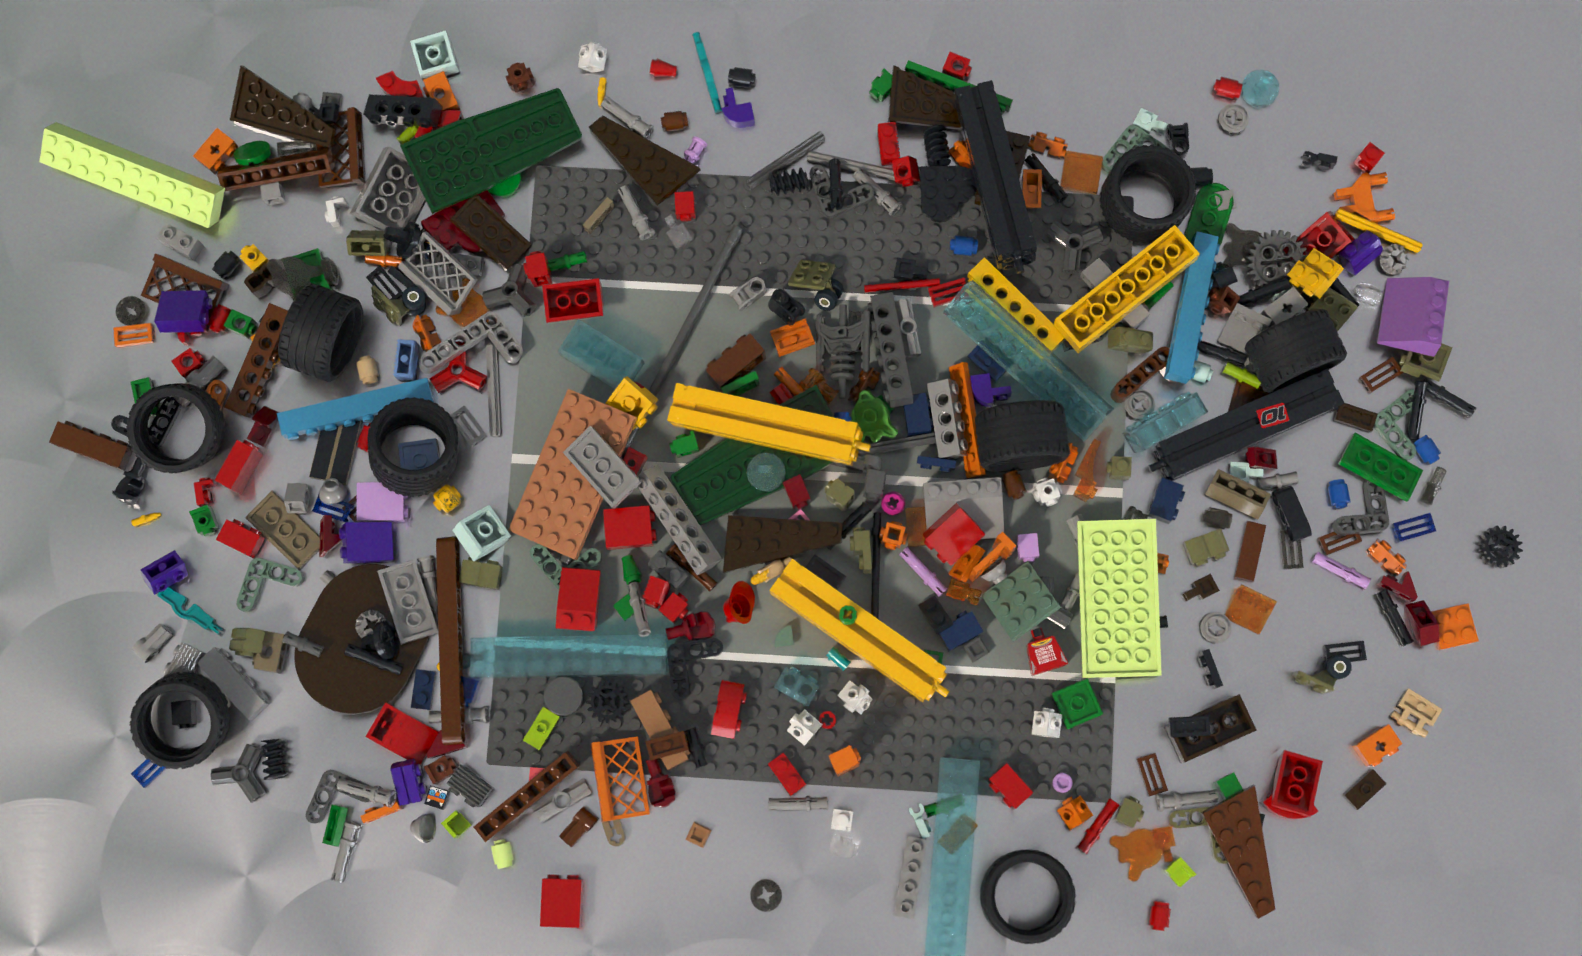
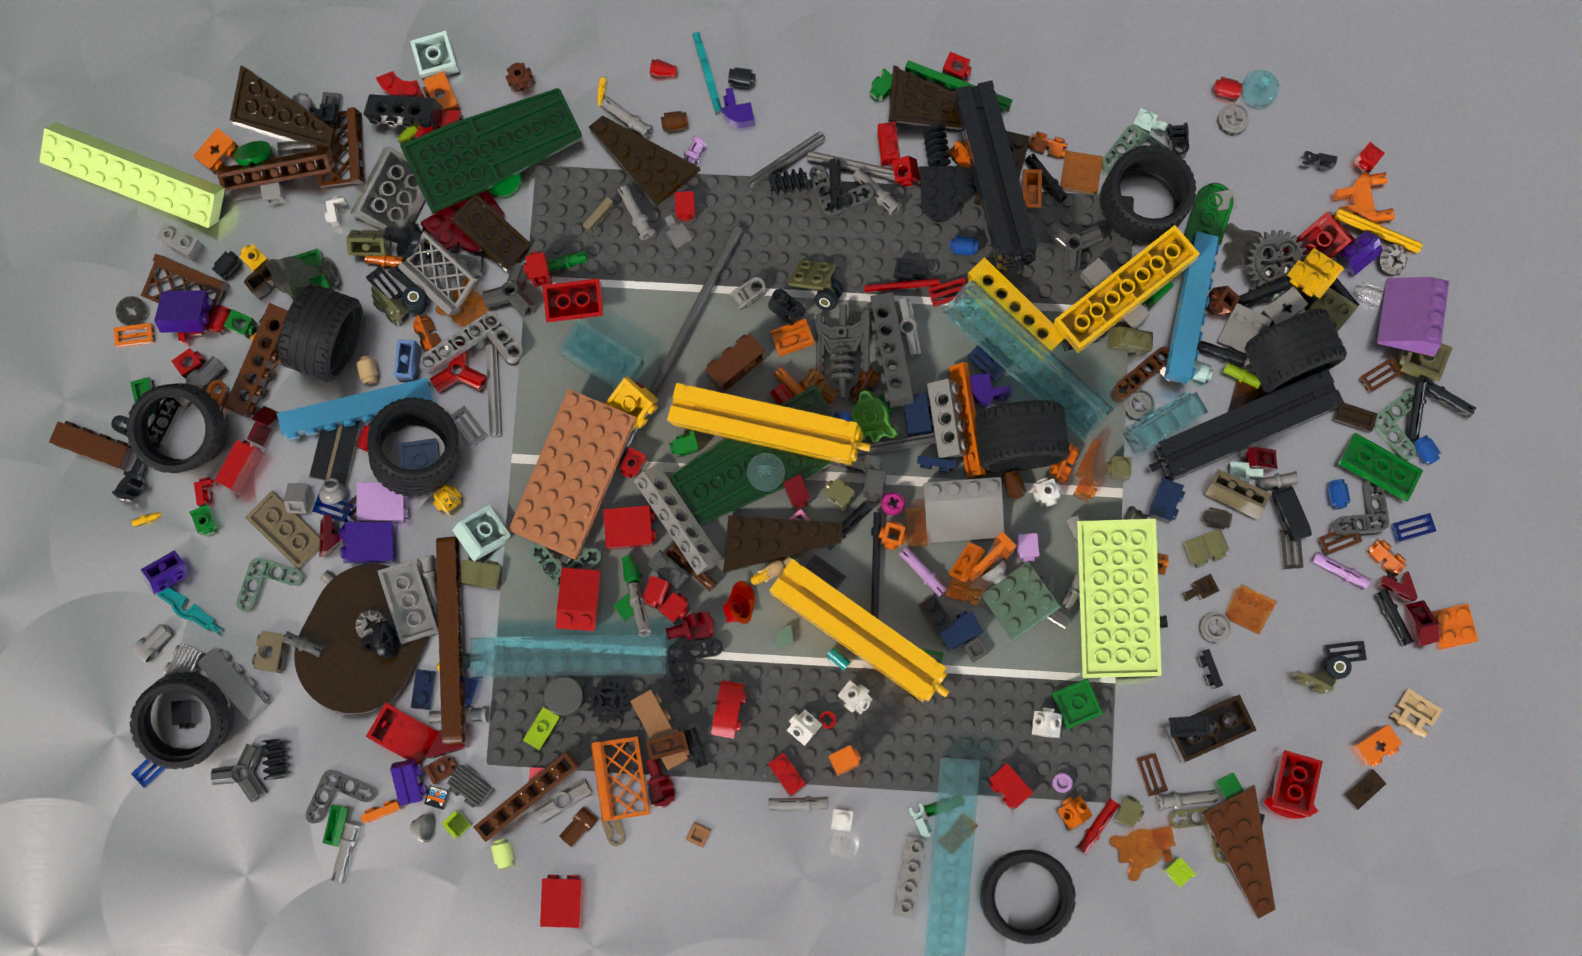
(240, 539): red brick -> none
(246, 641): olive brick -> none
(374, 659): black pin -> none
(375, 793): light grey pin -> none
(592, 57): white brick -> none
(602, 467): light grey plate -> none
(742, 384): green plate -> none
(757, 890): clear smoke gear -> none
(795, 690): clear light blue brick -> none
(847, 621): green bush -> none
(861, 546): olive plate -> none
(953, 534): red brick -> none
(1044, 653): red torso -> none
(1160, 915): red brick -> none
(1202, 176): black brick -> none
(1224, 275): black piece -> none
(1250, 551): reddish brown tile -> none
(1272, 415): sticker -> none
(1433, 486): clear smoke axle -> none
(1501, 554): black gear -> none

